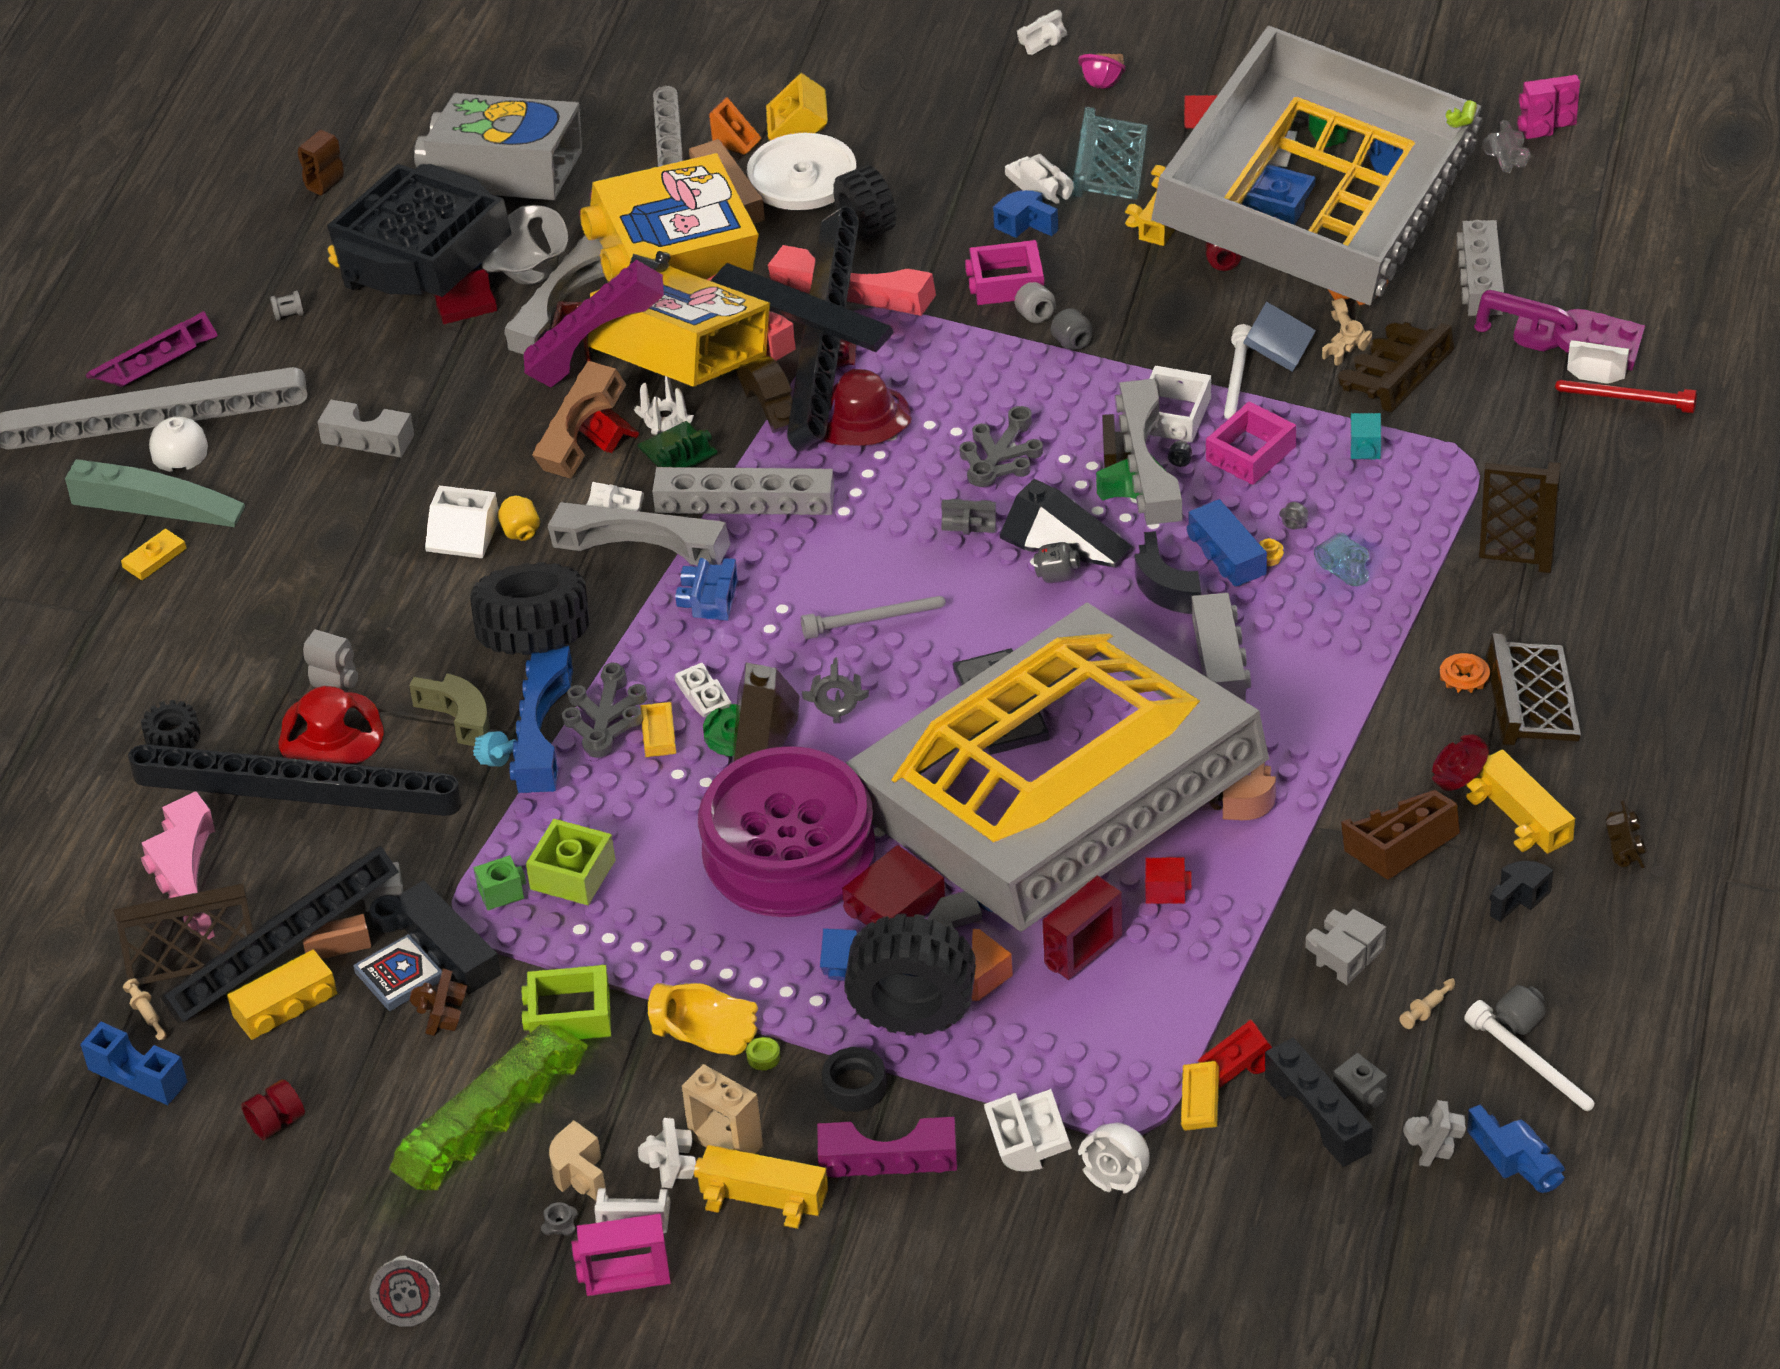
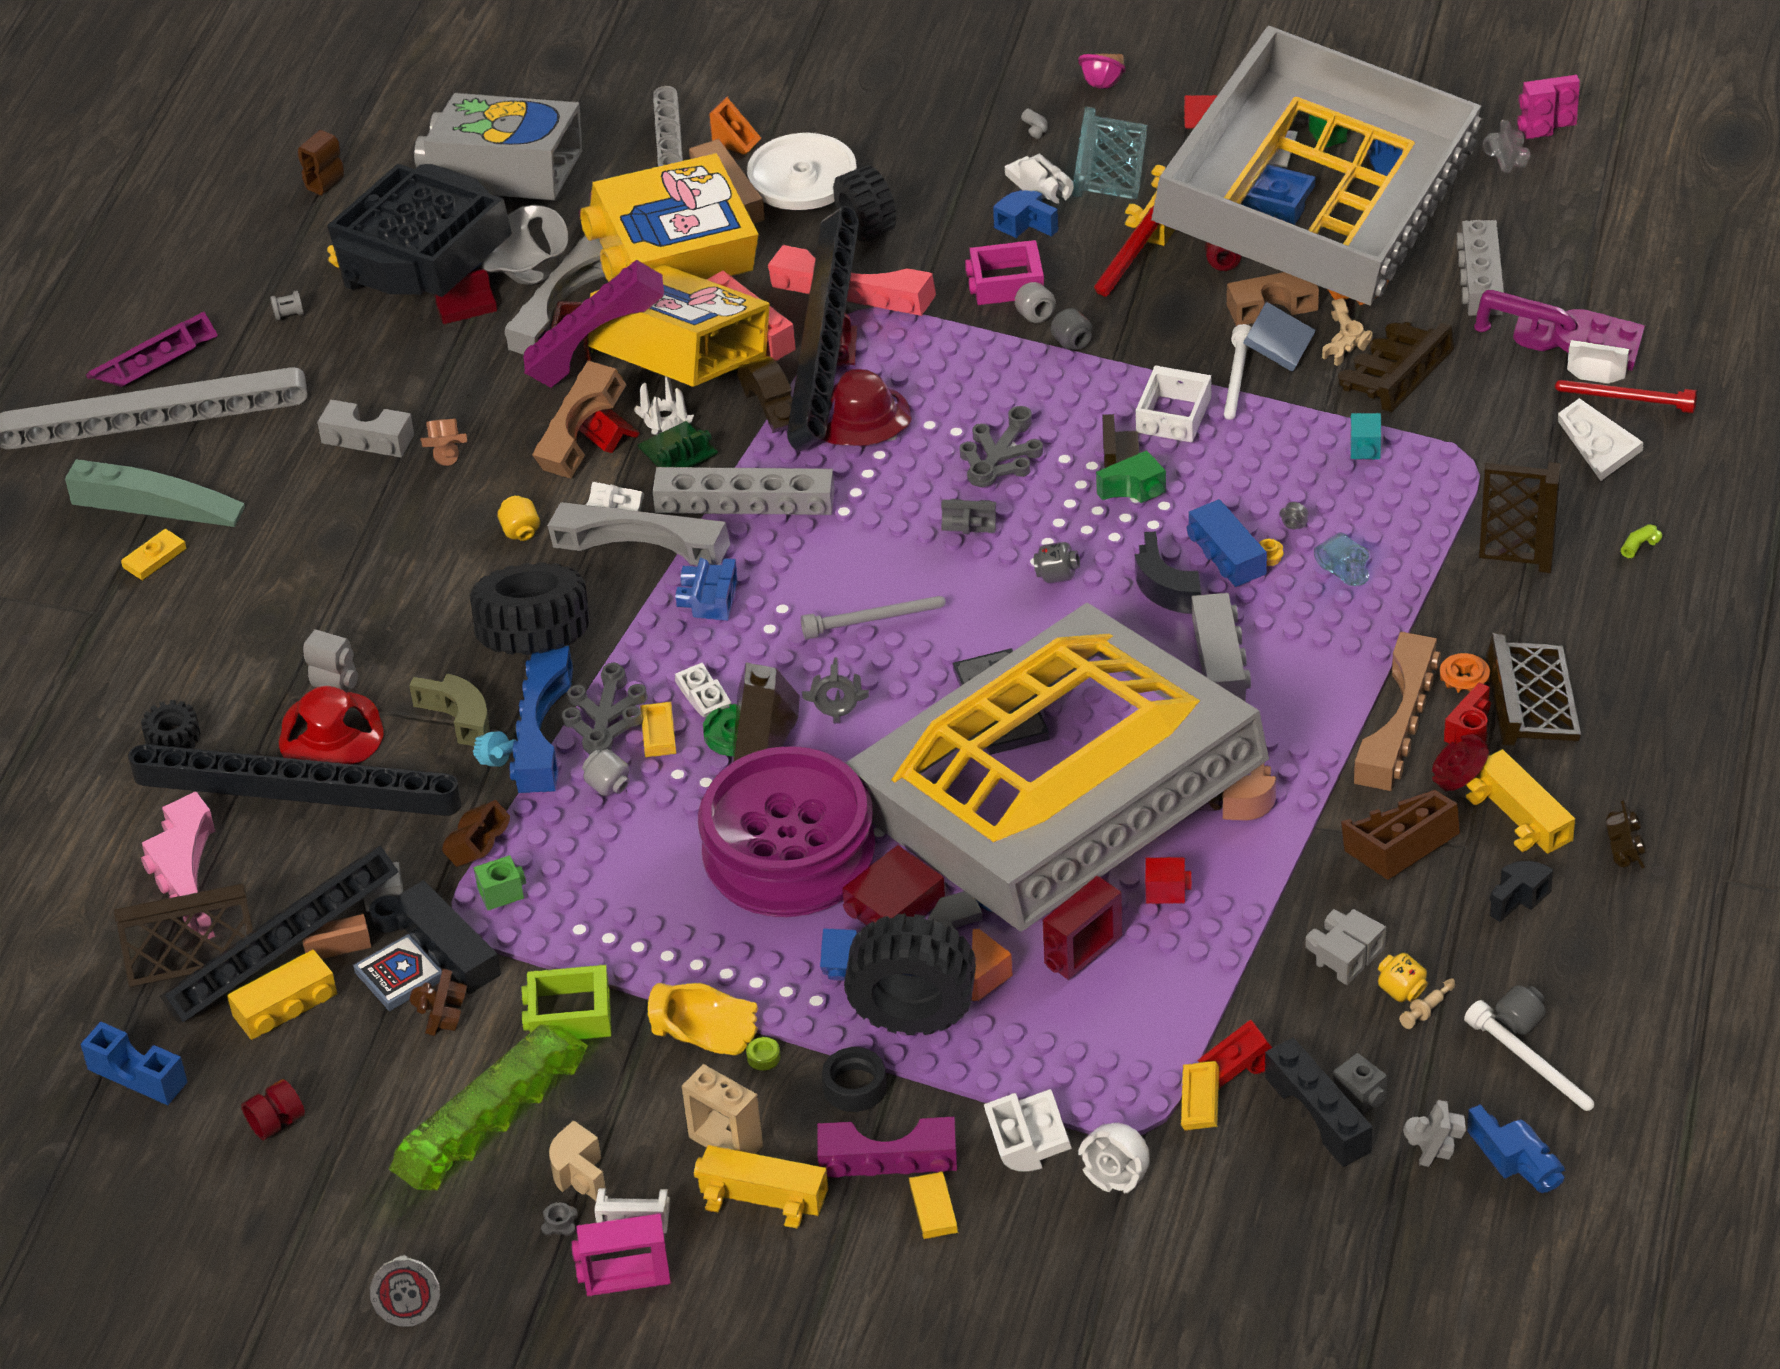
(141, 1002): tan piece -> none
(177, 444): white cylinder -> none
(443, 436): none -> nougat hips
(461, 521): white slope -> none
(476, 833): none -> reddish brown brick
(570, 861): lime brick -> none
(606, 772): none -> light grey head
(658, 264): black arm -> none
(664, 1153): white hips -> none
(797, 109): yellow slope -> none
(807, 308): black tile -> none
(933, 1205): none -> yellow tile
(1038, 123): none -> light grey arm
(1042, 33): white hips -> none
(1048, 516): black wedge -> none
(1126, 254): none -> red axle
(1158, 490): light grey arch -> none
(1180, 453): black hinge -> none
(1249, 296): none -> medium nougat arch
(1273, 429): dark pink window -> none
(1382, 753): none -> medium nougat arch
(1402, 977): none -> yellow head
(1459, 119): lime arm -> none
(1469, 716): none -> red plate
(1598, 438): none -> white wing
(1639, 536): none -> lime arm

